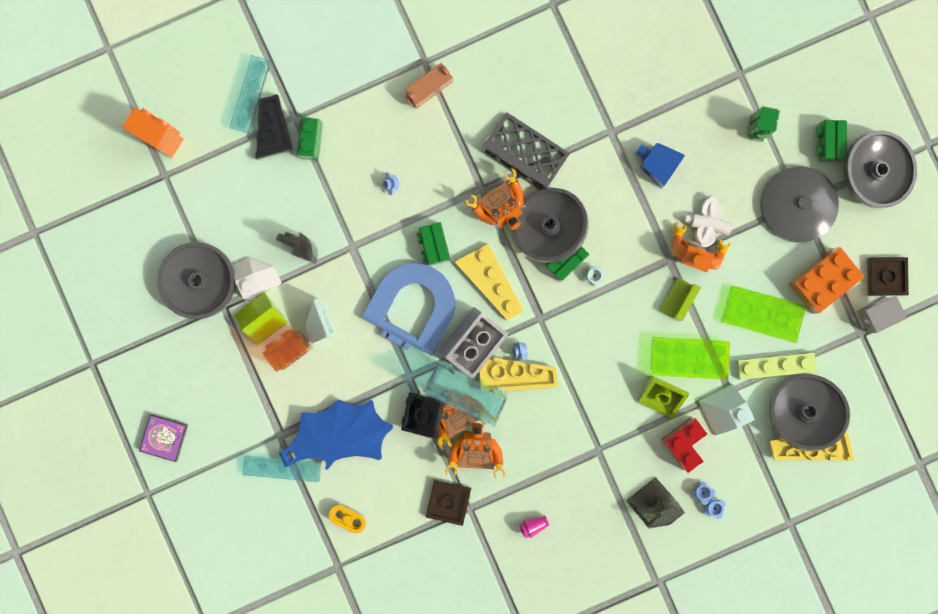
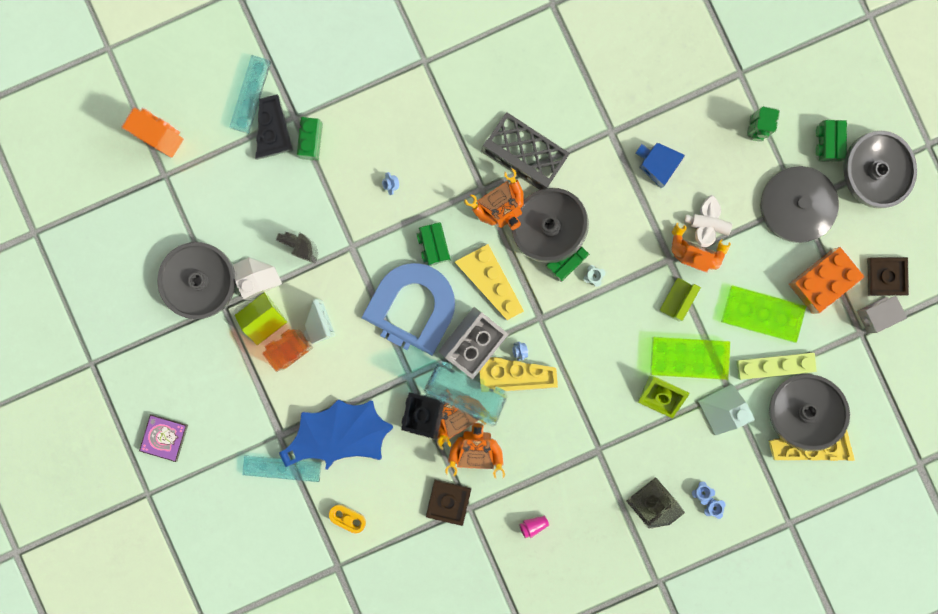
(428, 86): nougat brick -> none
(681, 443): red brick -> none

